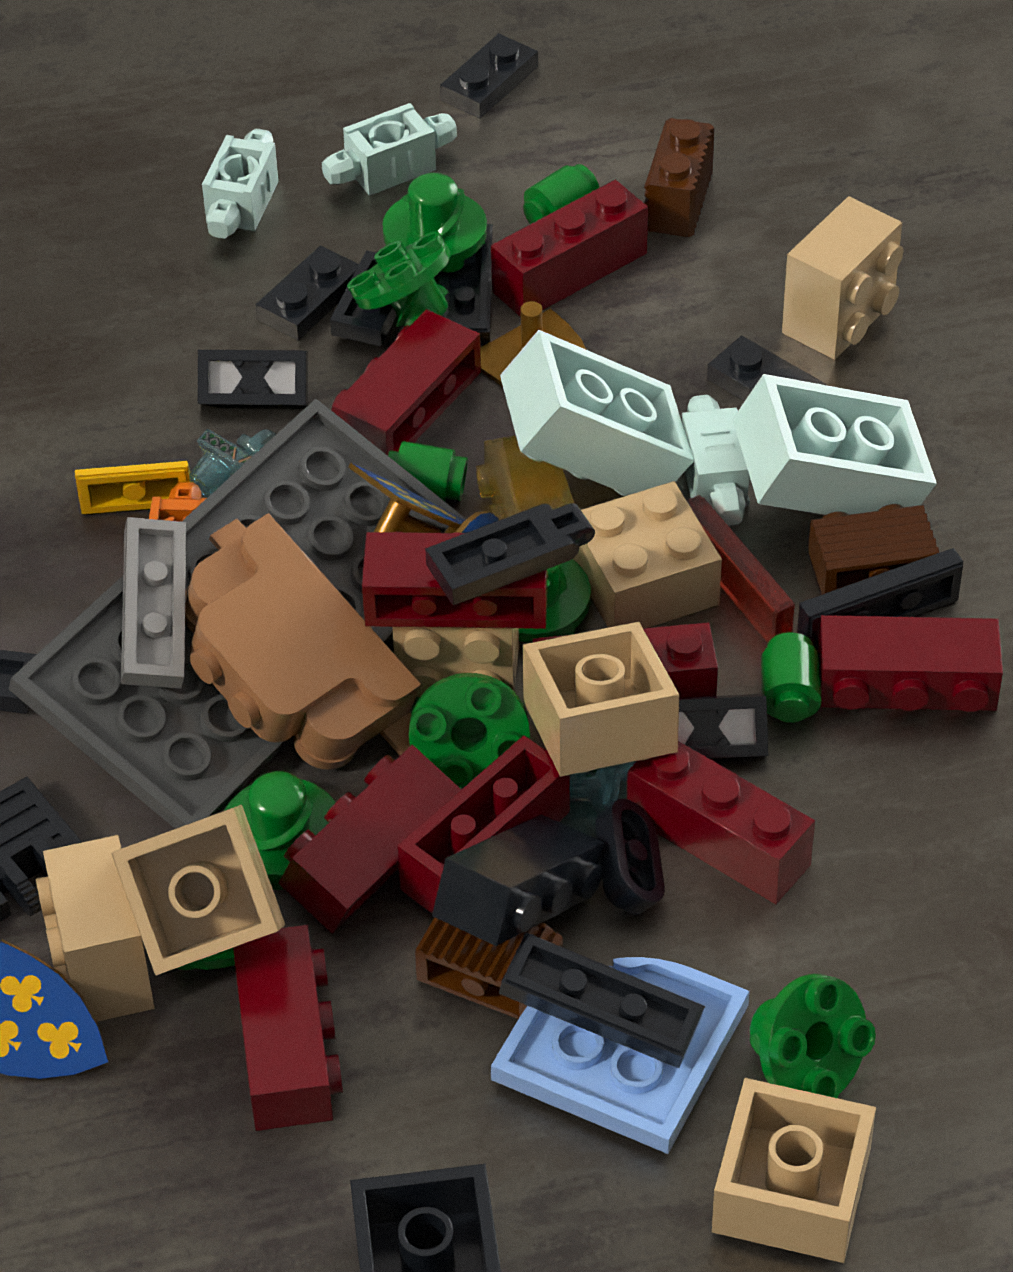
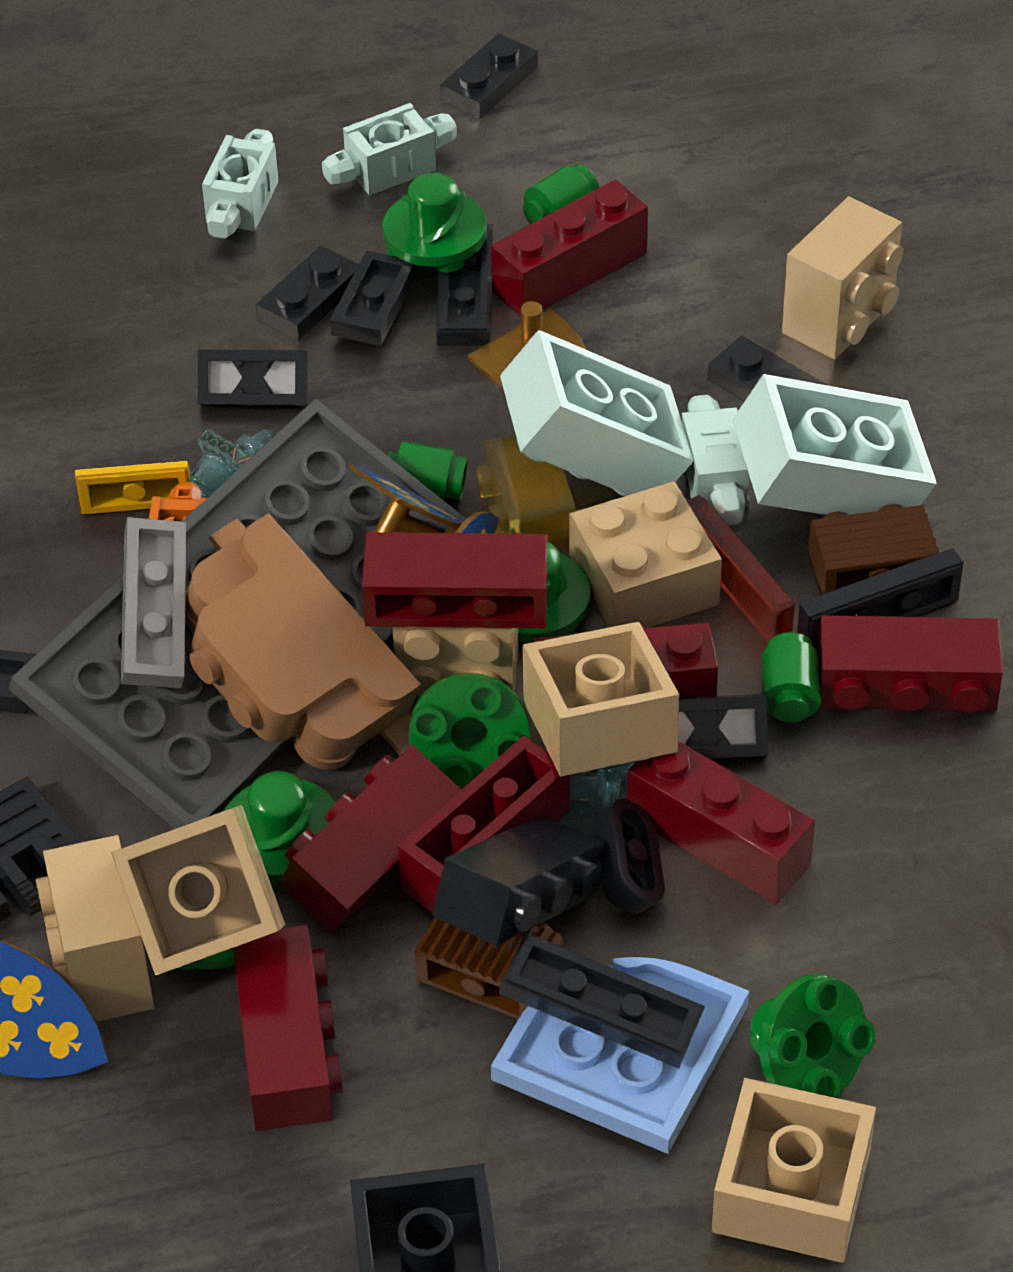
(405, 279): green plate -> none
(411, 382): dark red brick -> none
(508, 550): black hinge -> none
(679, 177): reddish brown brick -> none

